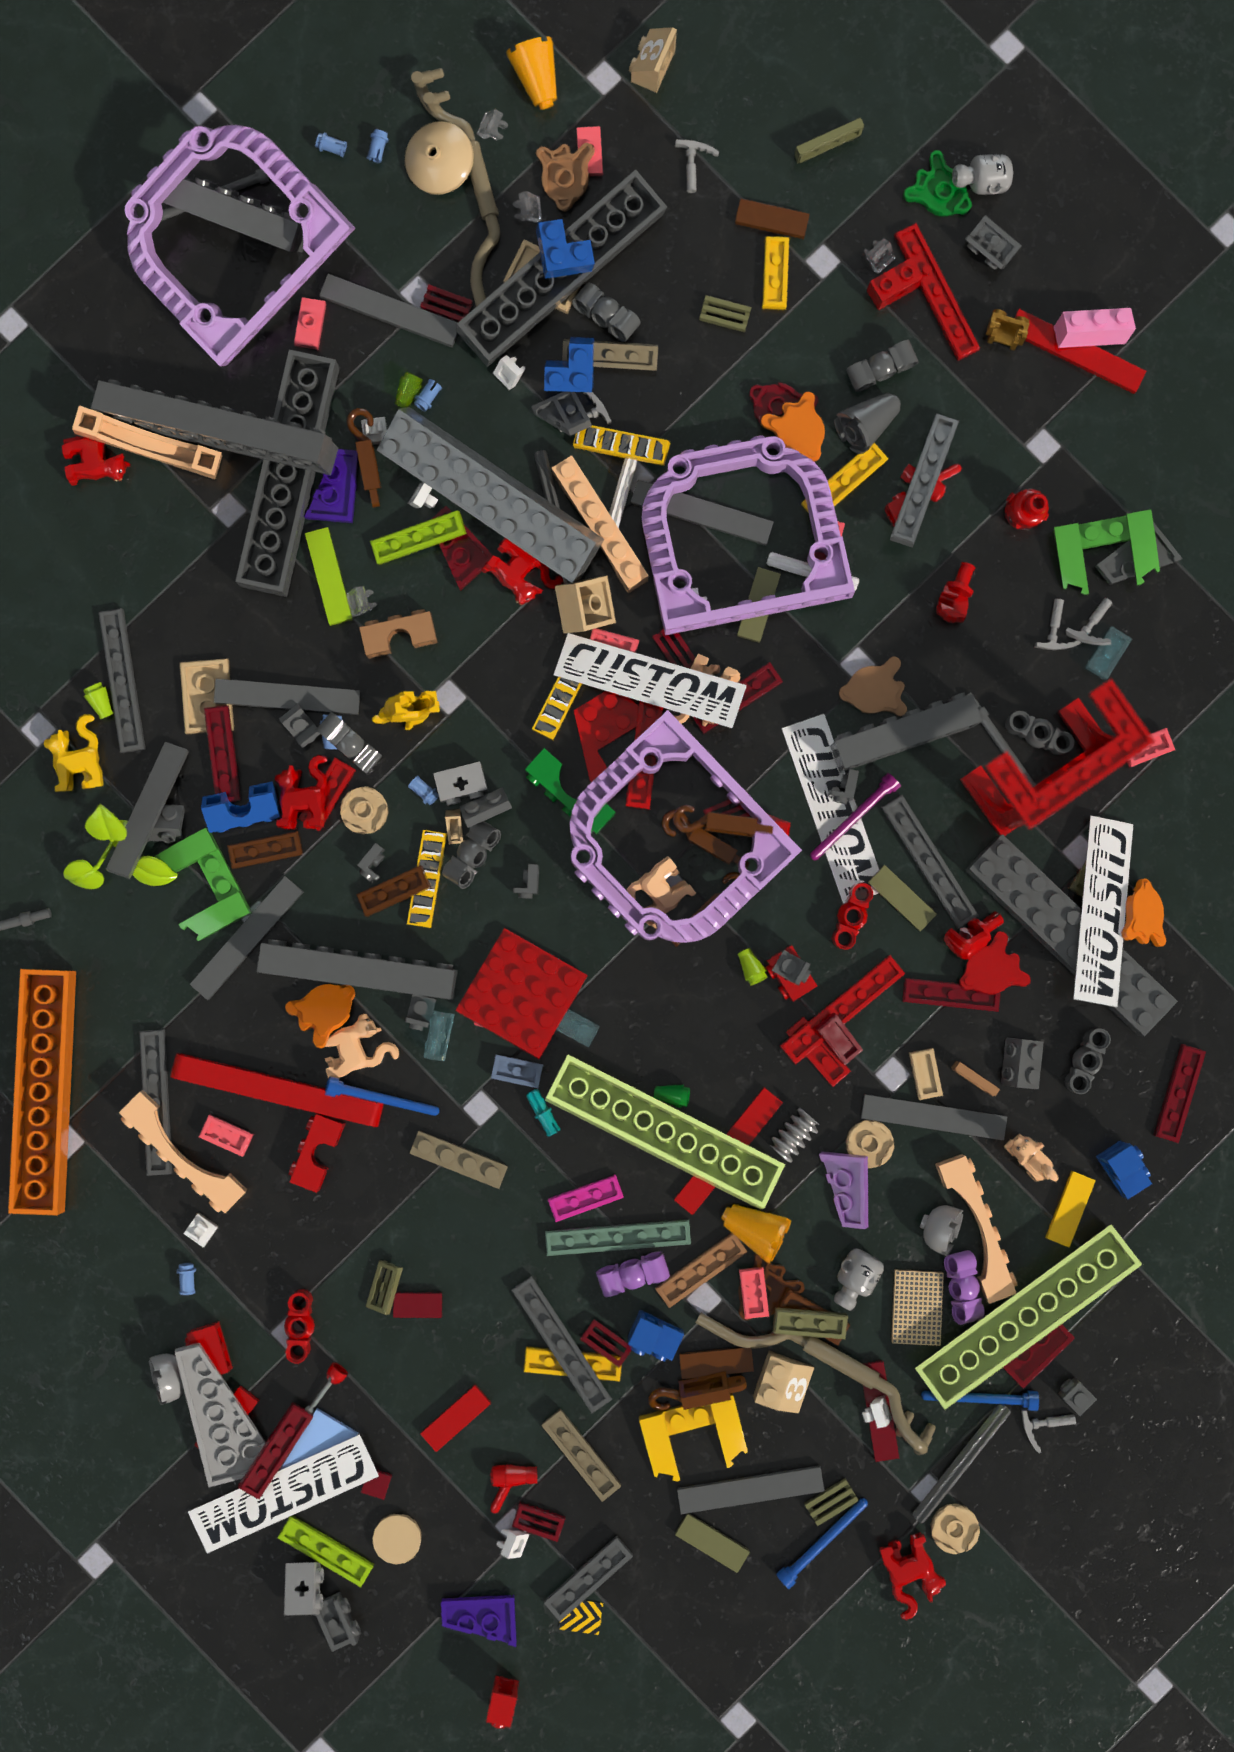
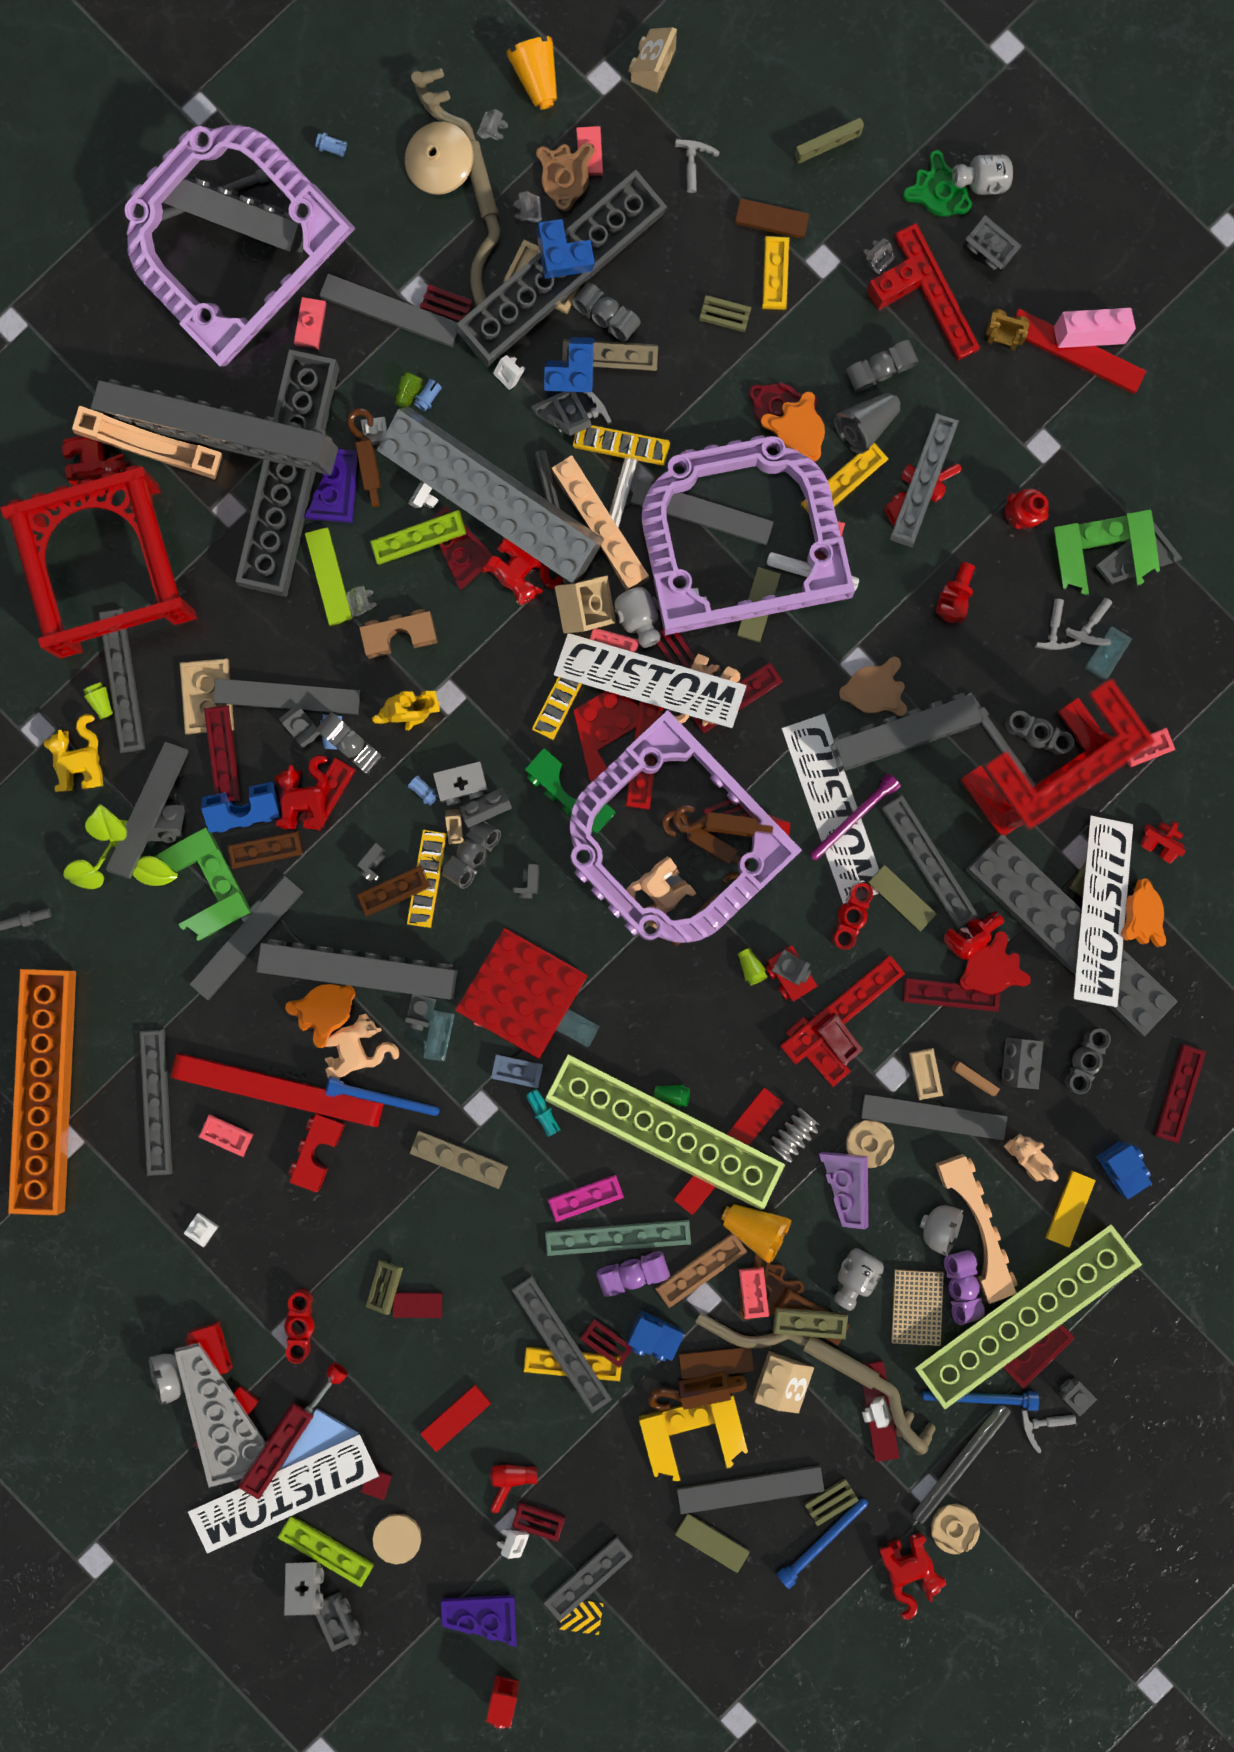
(27, 516): none -> red arch
(143, 1116): light nougat arch -> none
(186, 1278): medium blue pin -> none
(364, 810): tan tile -> none
(377, 145): medium blue pin -> none
(581, 1455): dark tan plate -> none
(638, 614): none -> light grey piece
(848, 783): dark grey bracket -> none
(1172, 847): none -> red hips

